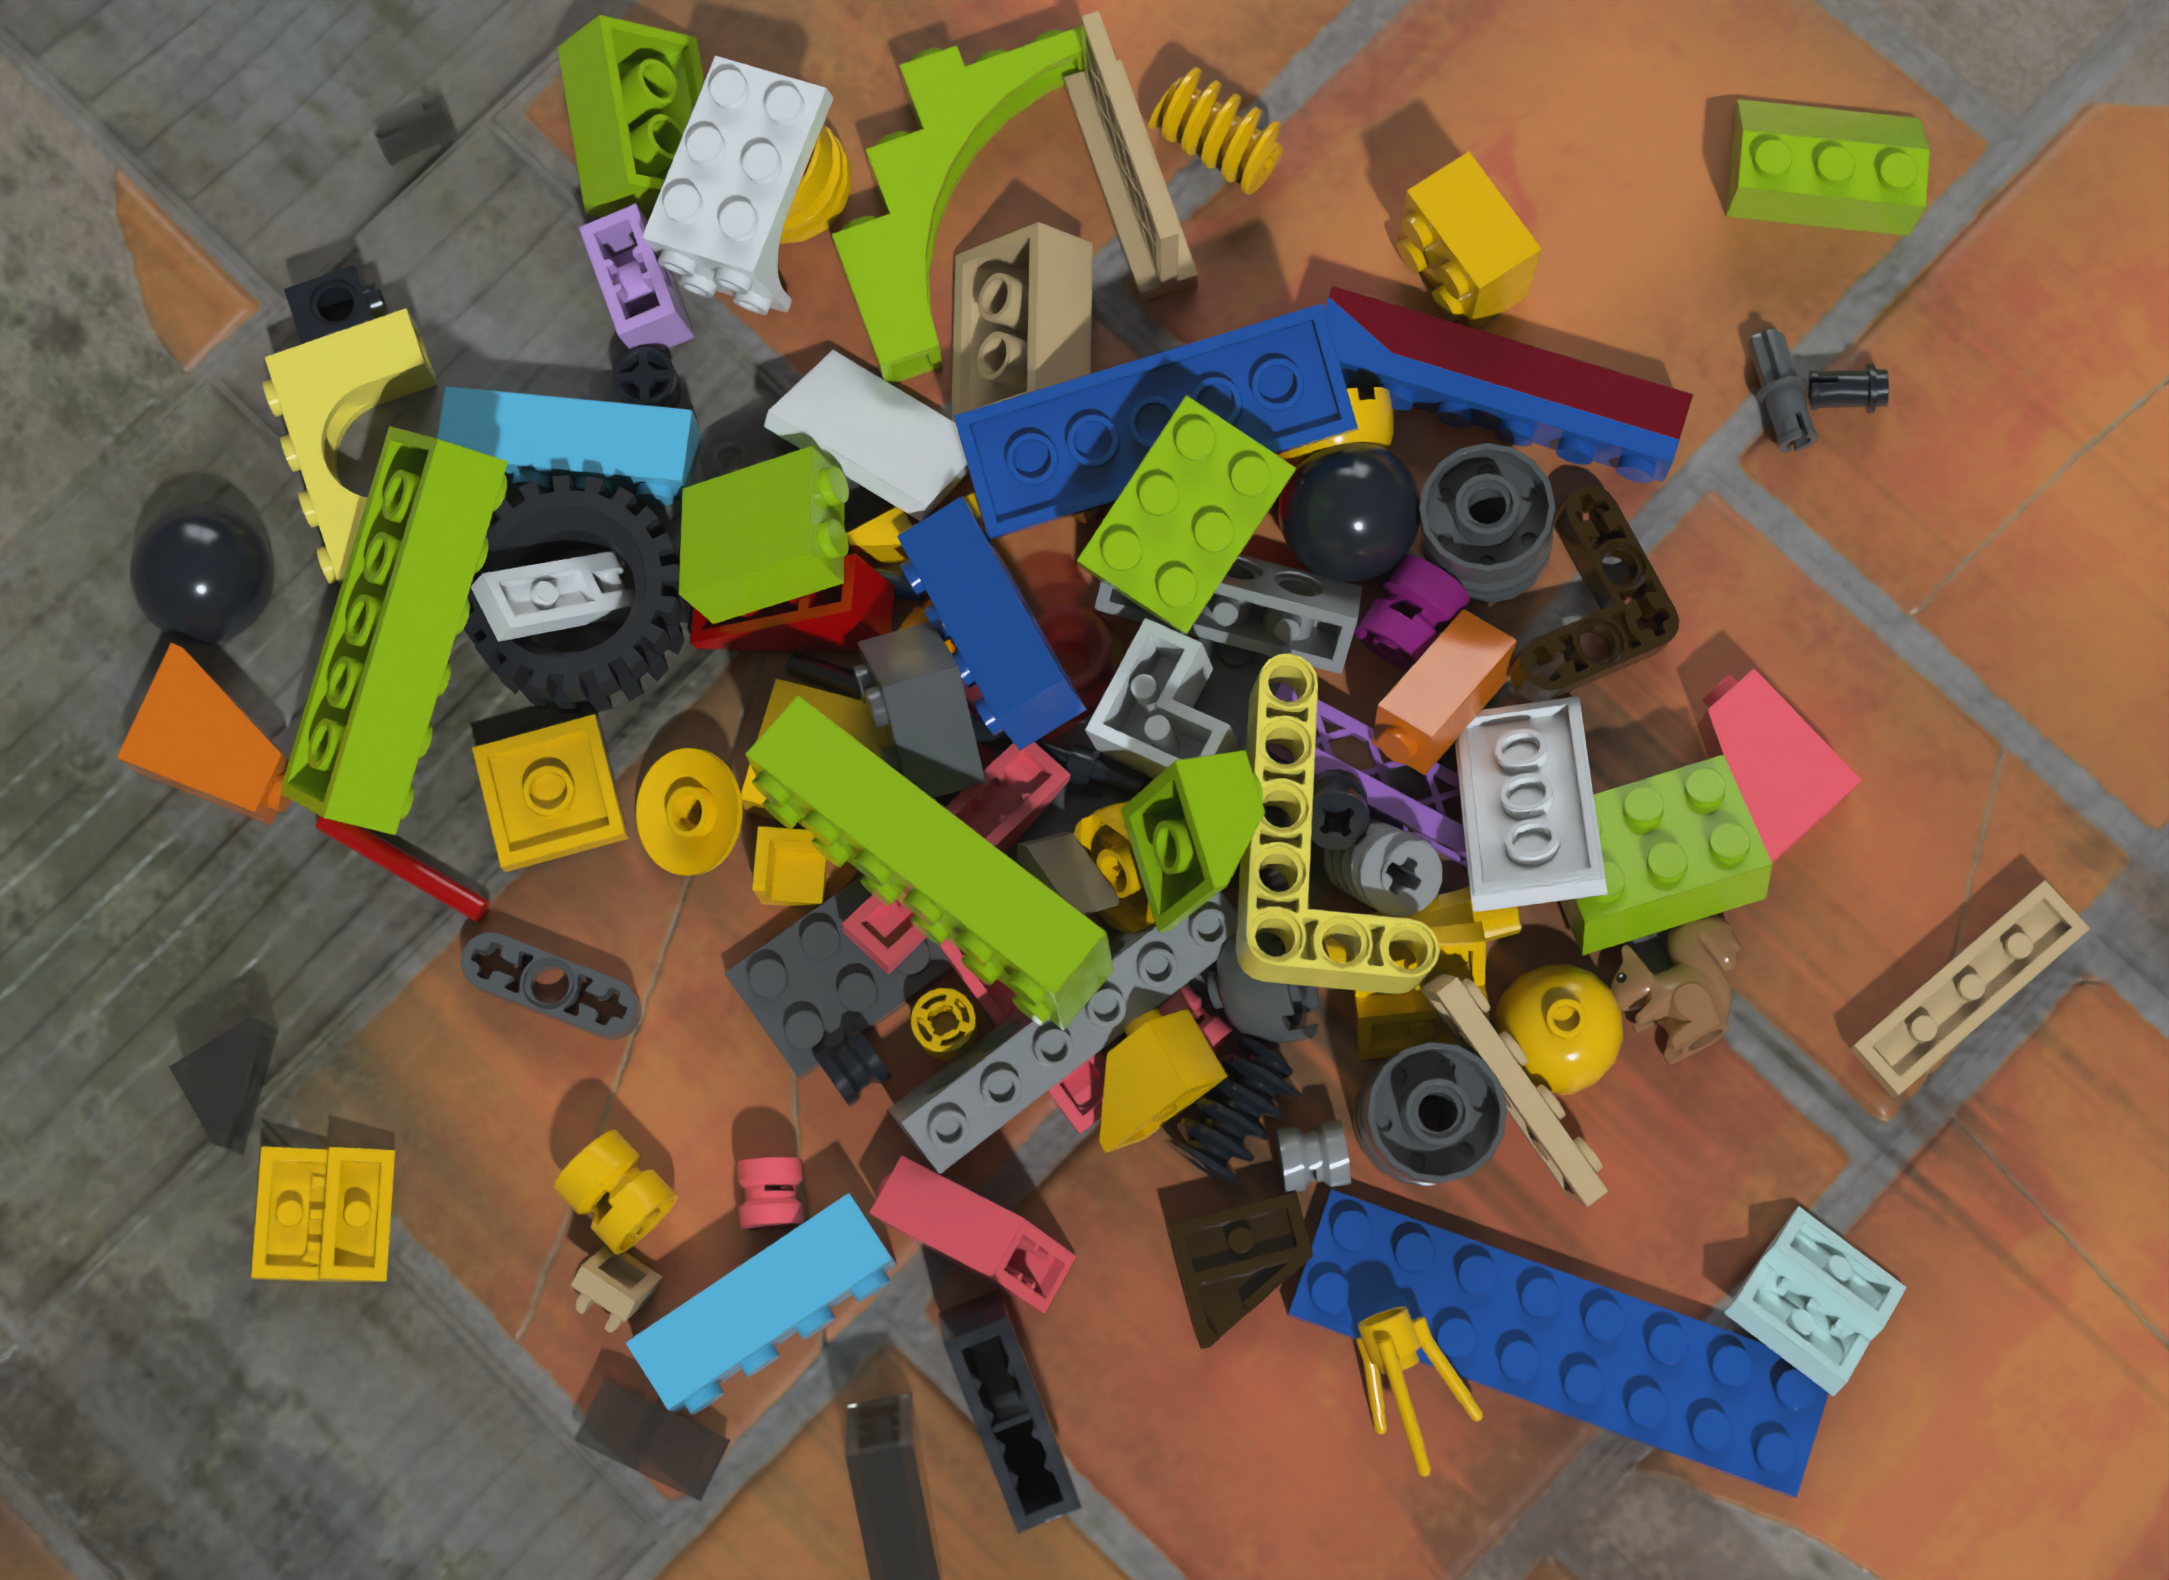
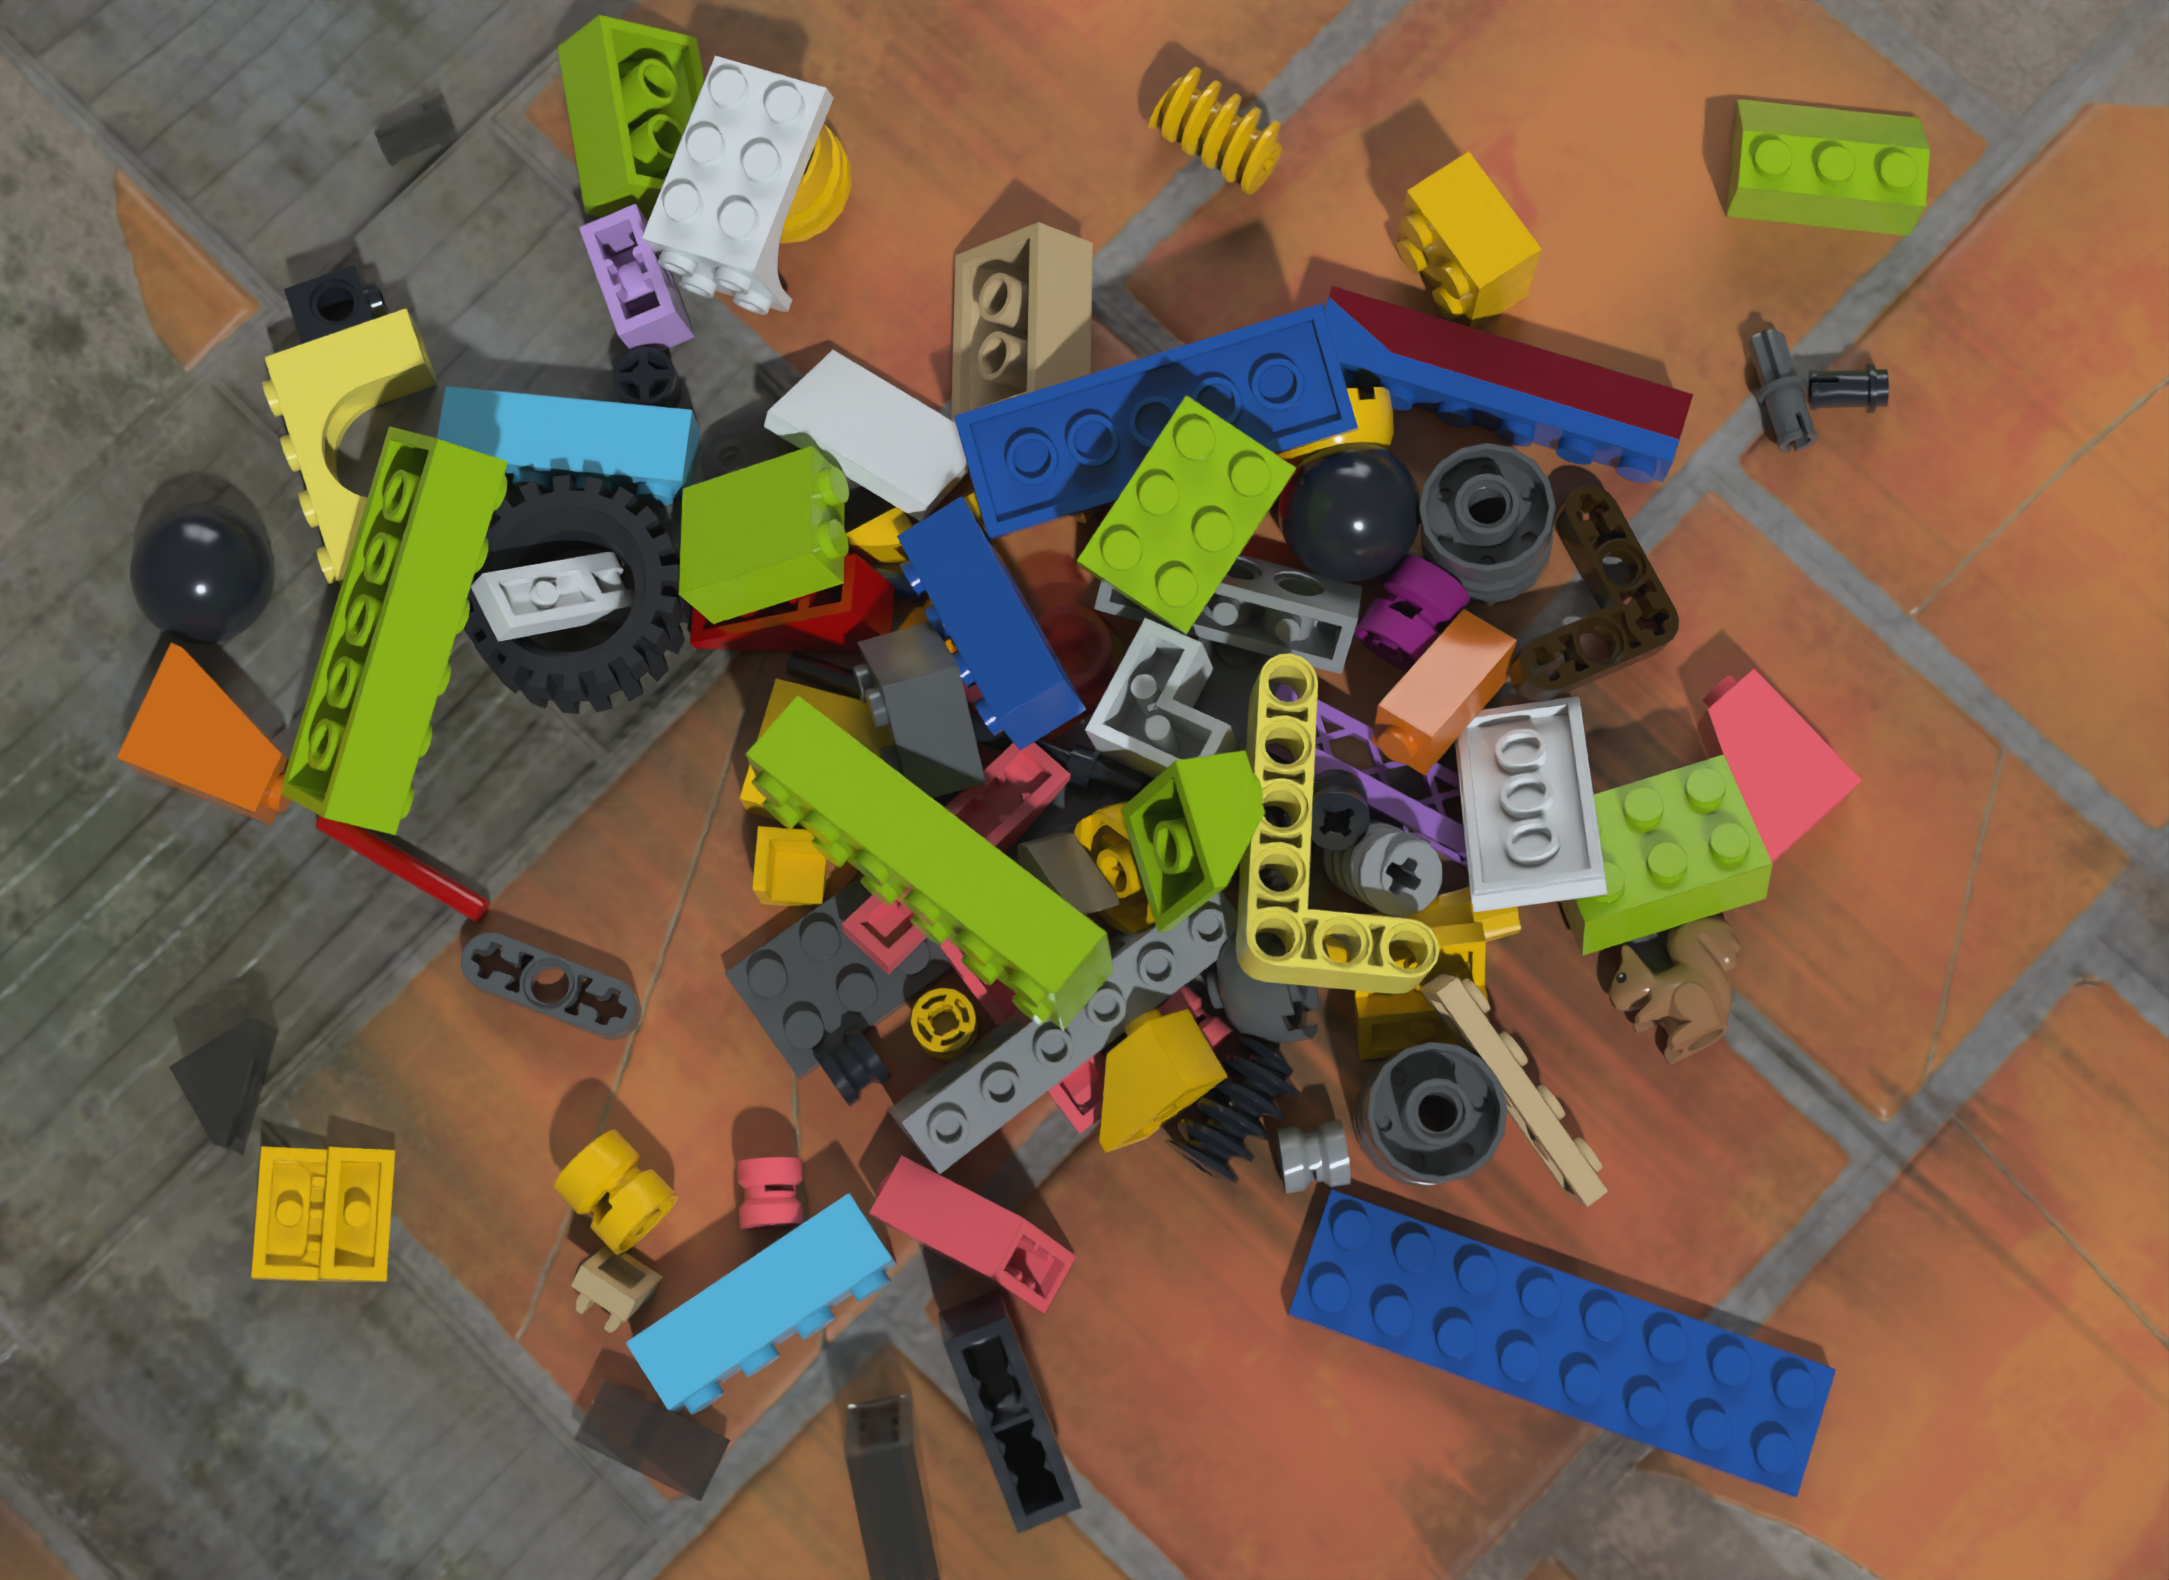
(549, 793): yellow plate -> none
(671, 806): yellow dish -> none
(915, 175): lime arch -> none
(1127, 169): tan fence -> none
(1238, 1259): dark brown wing -> none
(1390, 1345): yellow plant -> none
(1563, 1025): yellow cylinder -> none
(1815, 1301): light aqua slope -> none
(1969, 989): tan plate -> none

